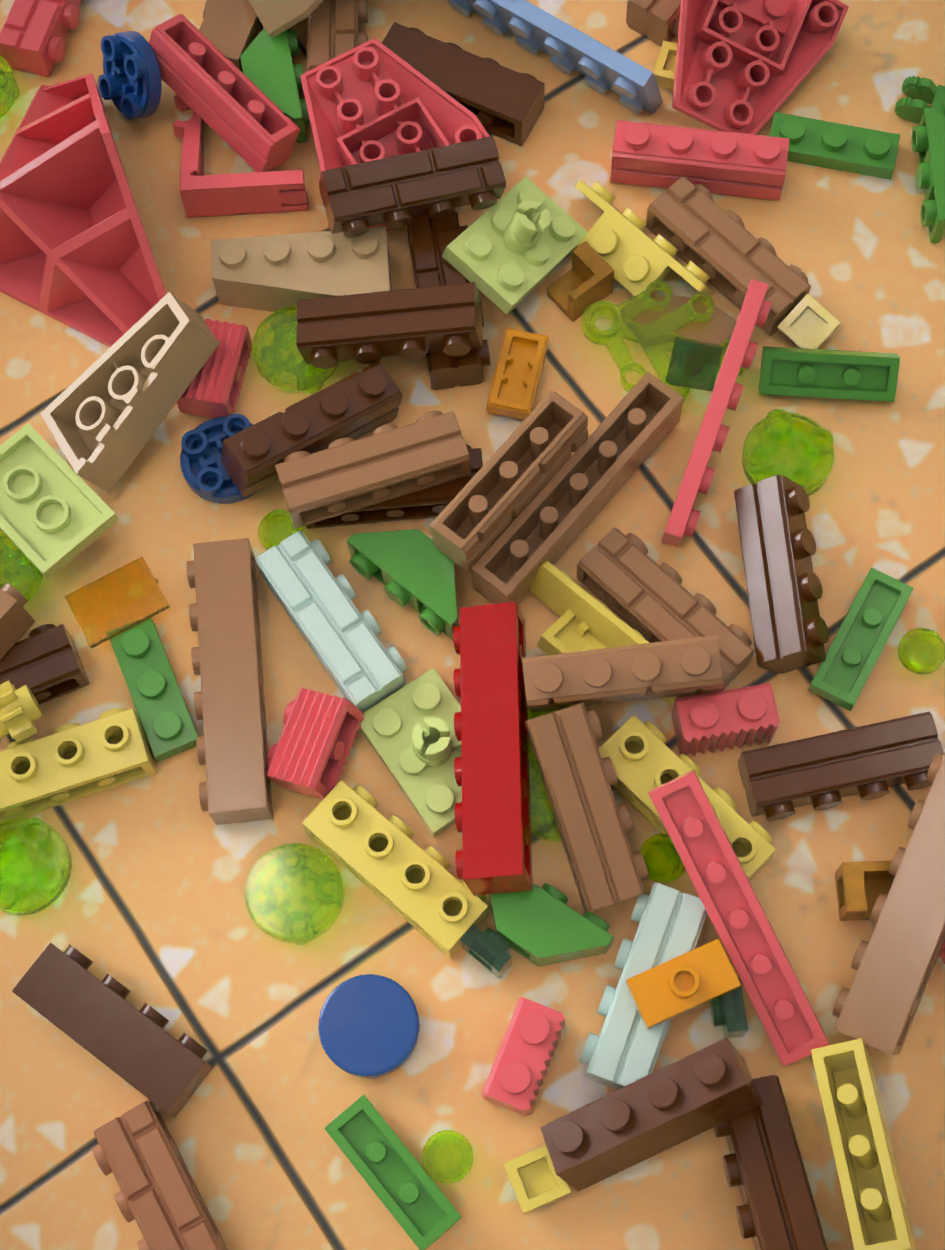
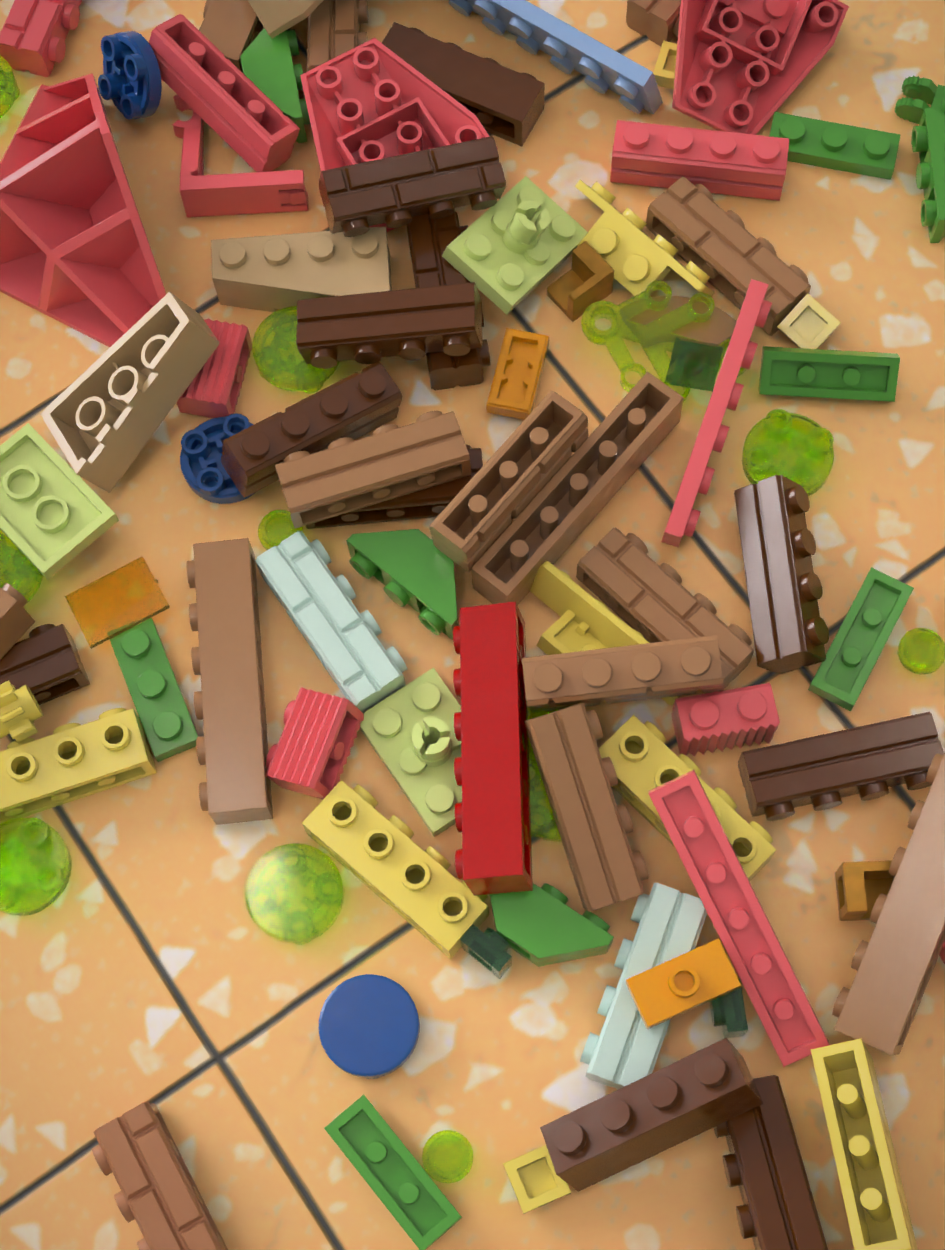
(113, 1029): reddish brown brick -> none
(524, 1056): coral brick -> none
(662, 859): clear neon green plate -> none

